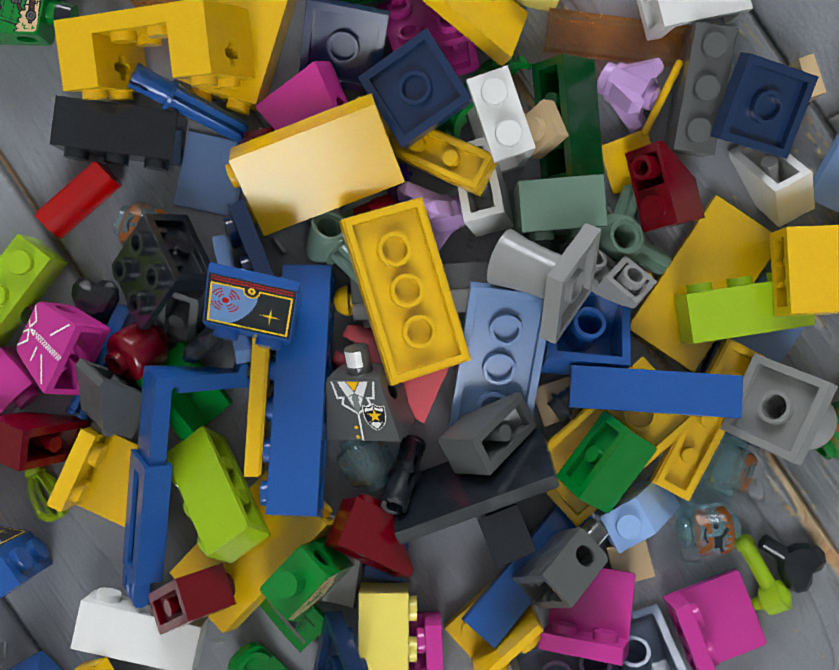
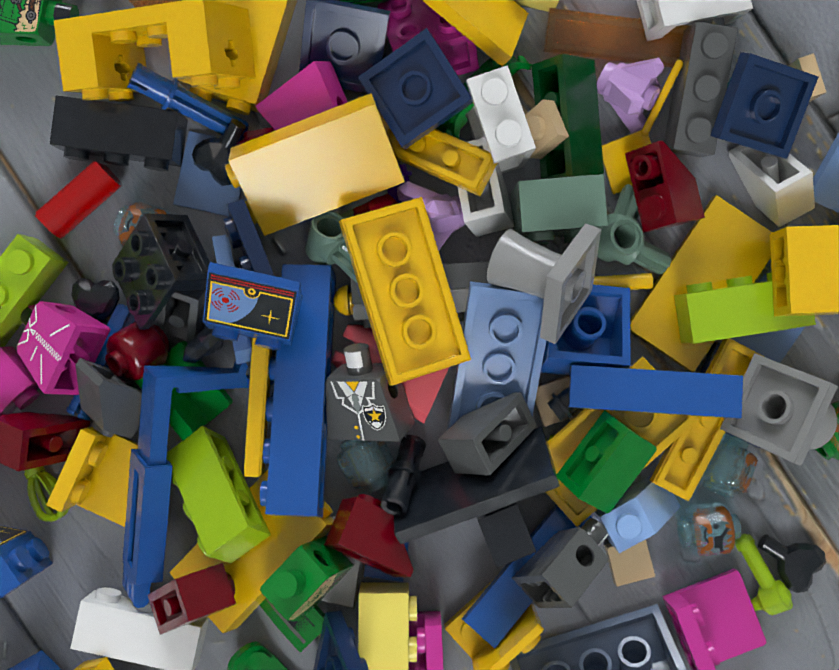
(214, 152): none -> black rock
(597, 623): dark pink bracket -> none
(621, 282): light grey slope -> none

